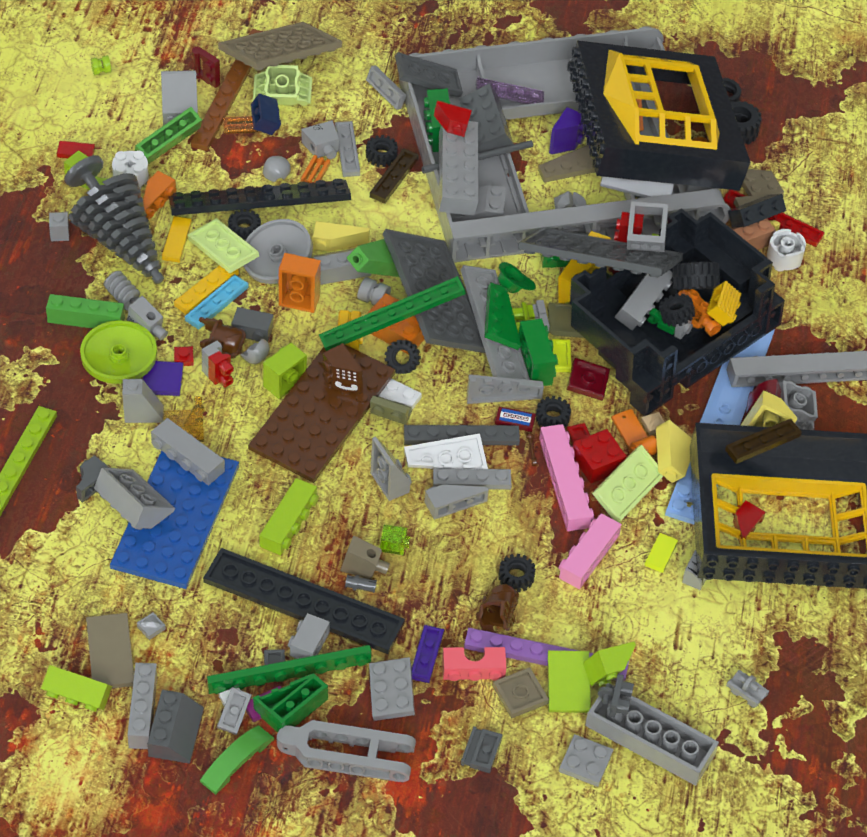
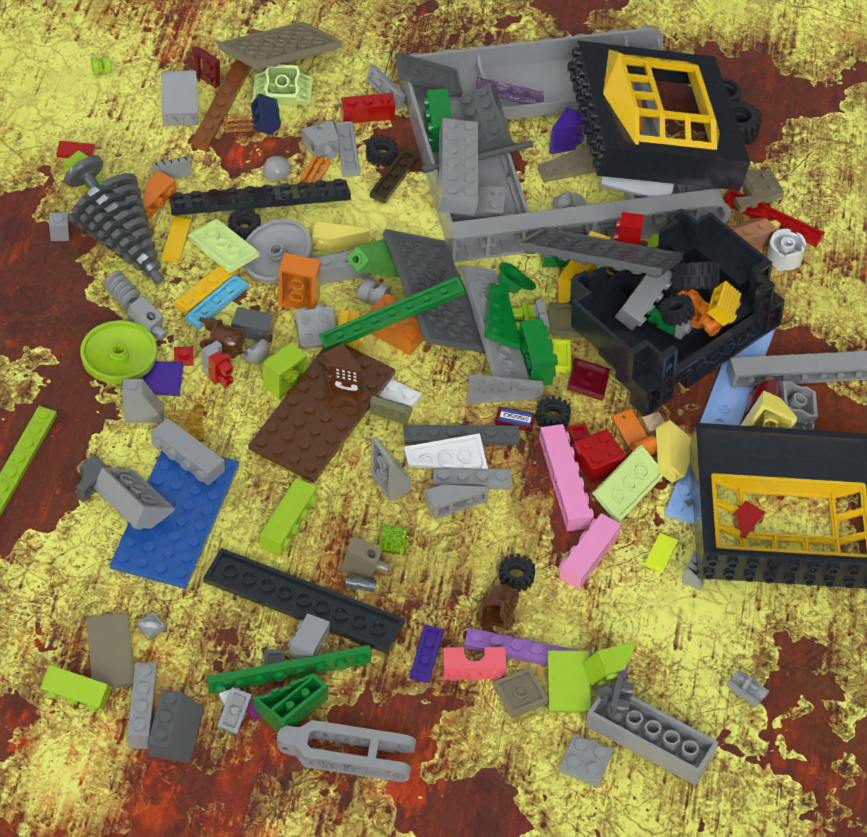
(82, 311): bright green brick -> none
(131, 162): white brick -> none
(169, 135): bright green brick -> none
(174, 167): none -> light grey brick
(234, 757): bright green slope -> none
(312, 323): none -> light grey bracket
(368, 108): none -> red brick
(391, 689): light grey plate -> none
(413, 356): black tyre -> none
(452, 118): red slope -> none
(481, 749): dark grey plate -> none
(647, 242): light grey window -> none
(757, 210): black brick -> none
(763, 441): dark brown plate -> none

